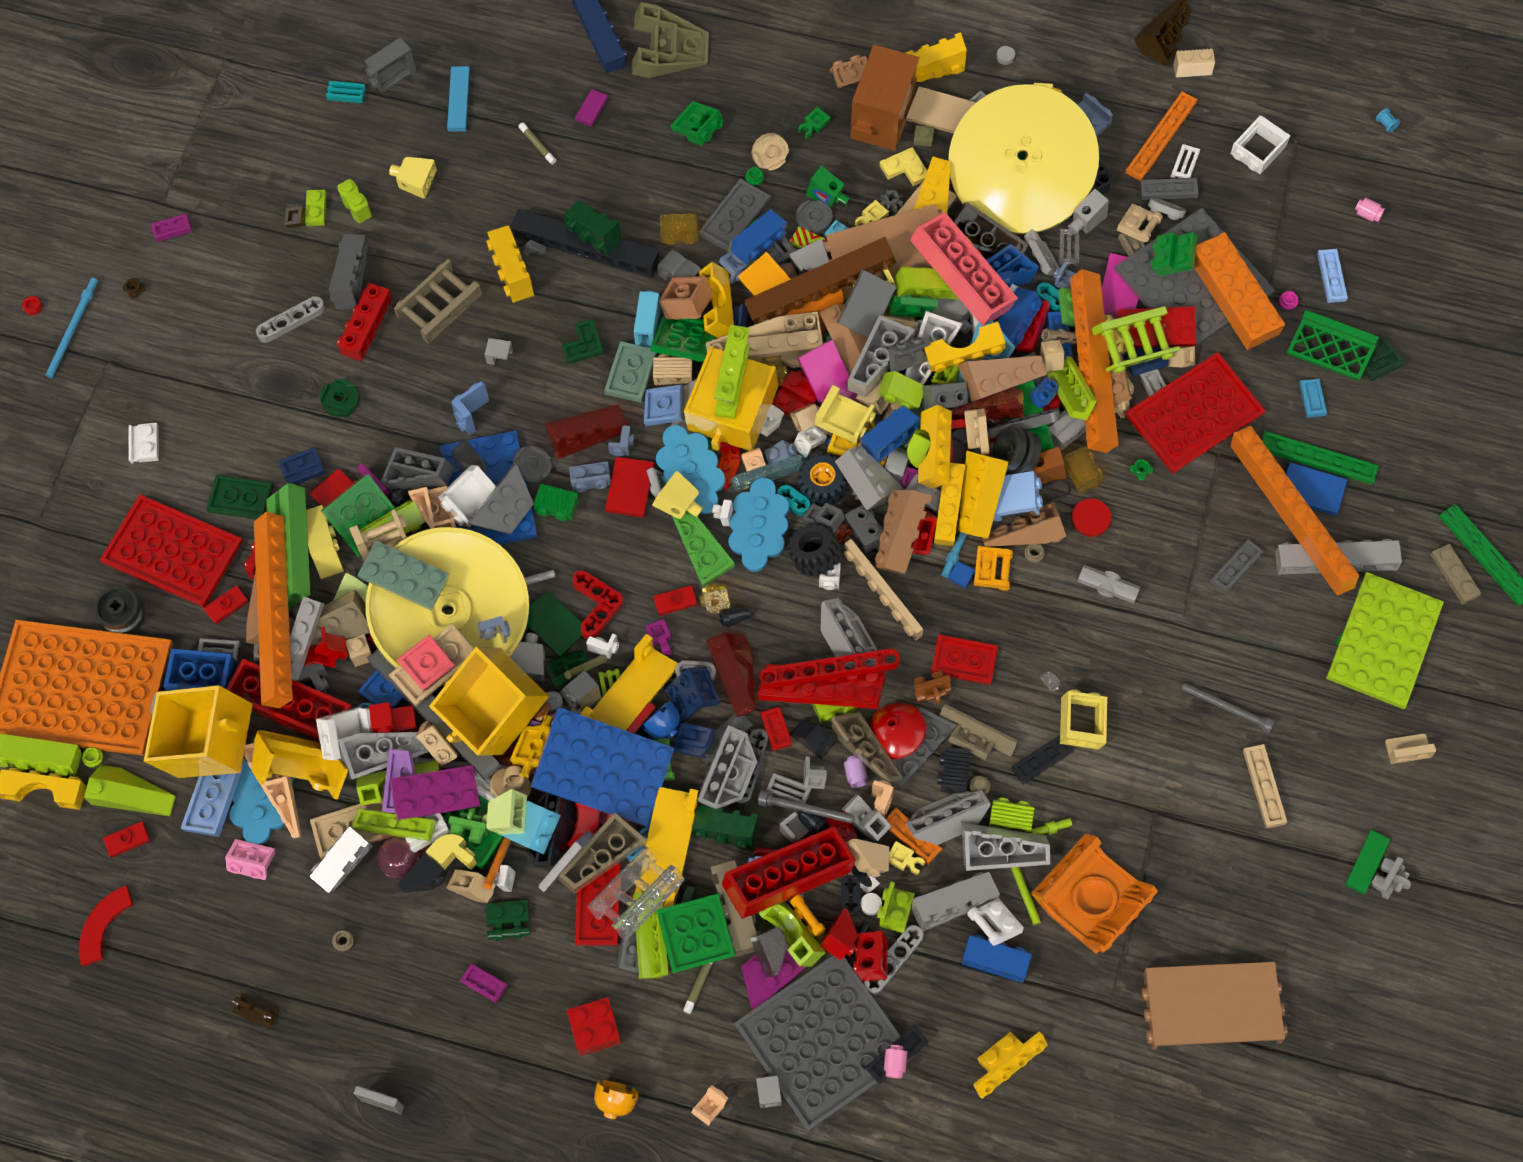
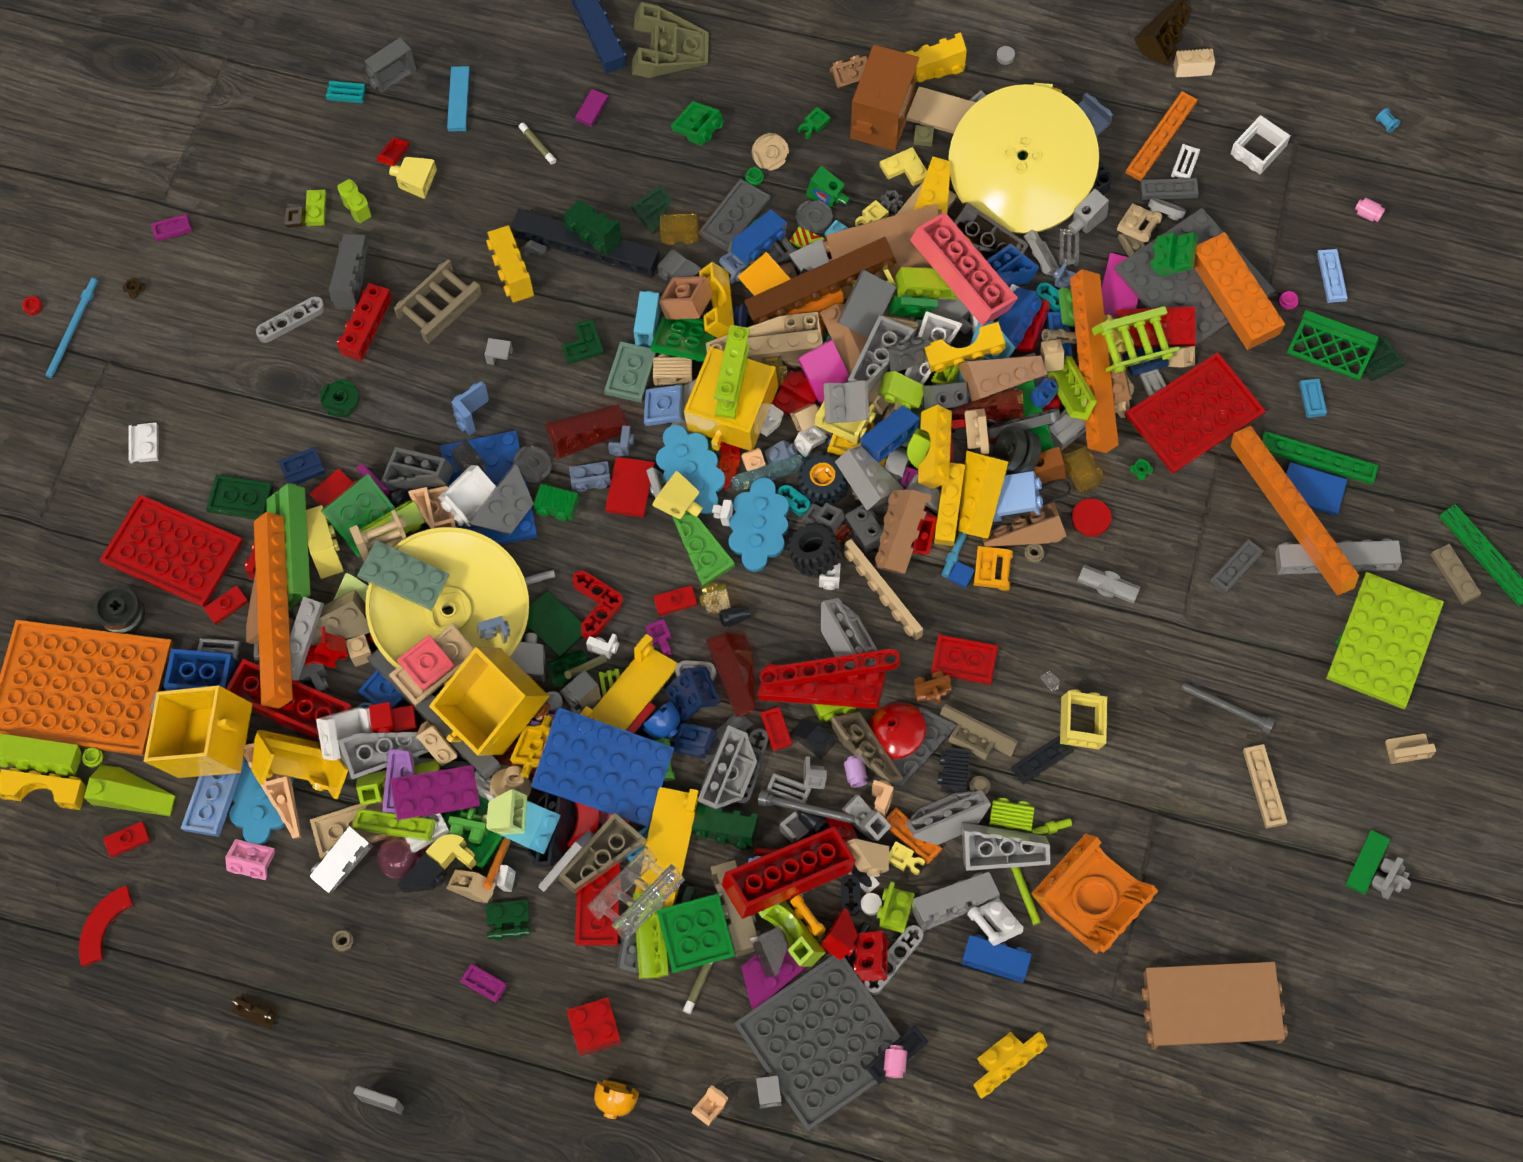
(393, 151): none -> red tile
(651, 207): none -> clear green wing
(846, 402): none -> light grey bracket

